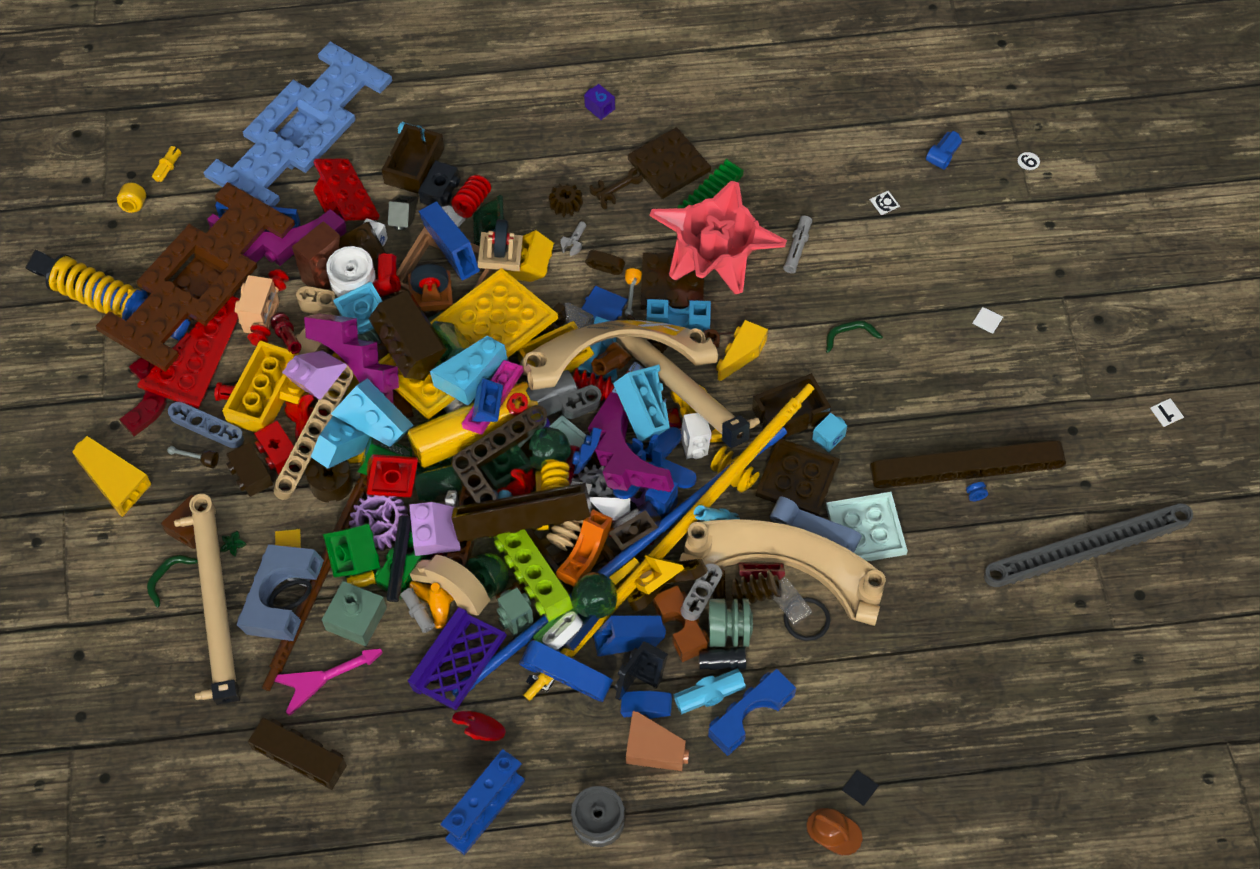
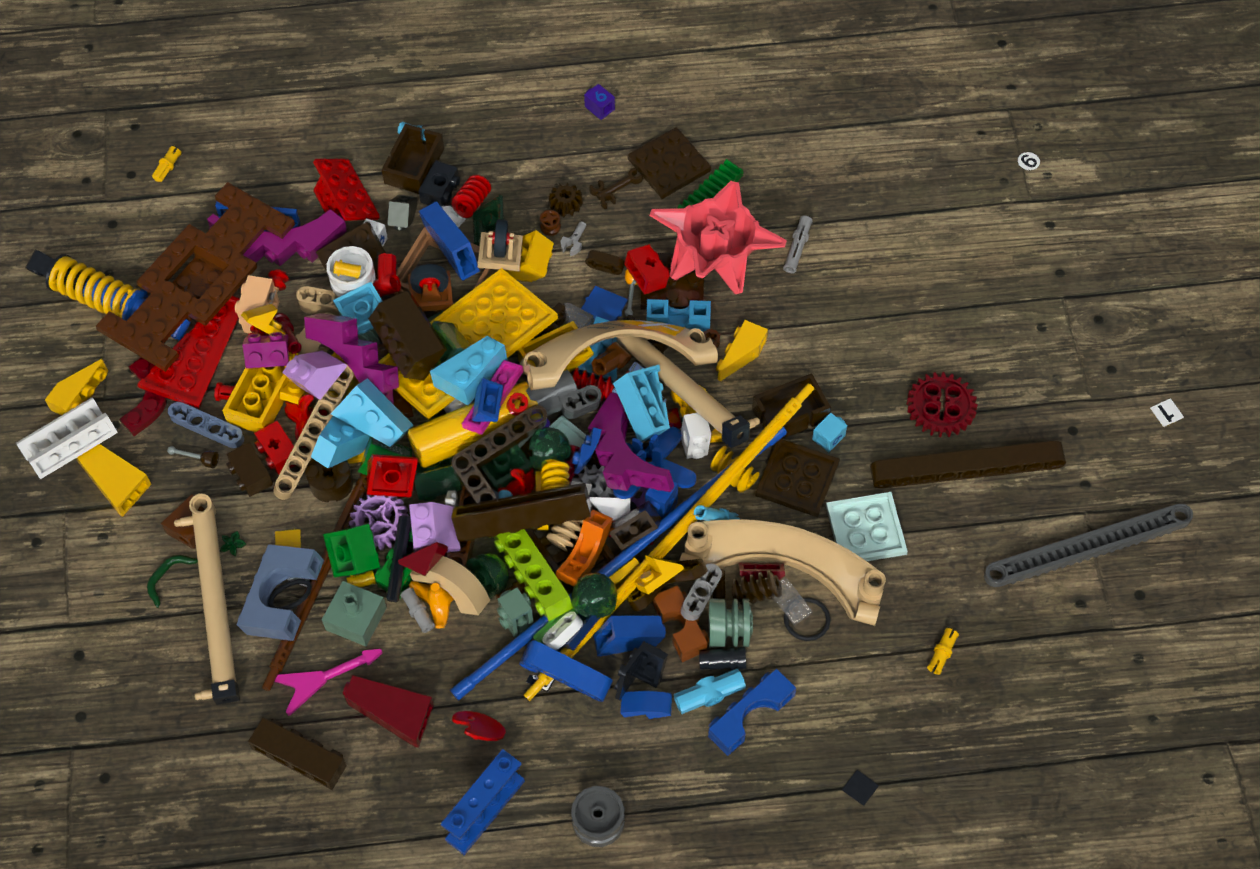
(66, 438): none -> white fence
(76, 388): none -> yellow slope
(131, 197): yellow head -> none
(263, 318): none -> yellow slope
(266, 350): none -> magenta bracket
(310, 131): medium blue piece -> none
(313, 254): copper wedge -> none
(346, 269): none -> yellow pin
(391, 707): none -> dark red slope
(424, 559): none -> dark red slope
(440, 652): dark purple fence -> none
(553, 218): none -> reddish brown wheel
(647, 269): none -> red brick
(654, 745): nougat slope -> none
(788, 513): sand blue beam -> none
(834, 831): dark orange piece -> none
(847, 327): dark green animal -> none
(884, 202): white sticker -> none
(942, 651): none -> yellow pin
(943, 152): blue piece -> none
(962, 405): none -> dark red gear
(977, 491): blue bush -> none
(987, 320): white sticker -> none

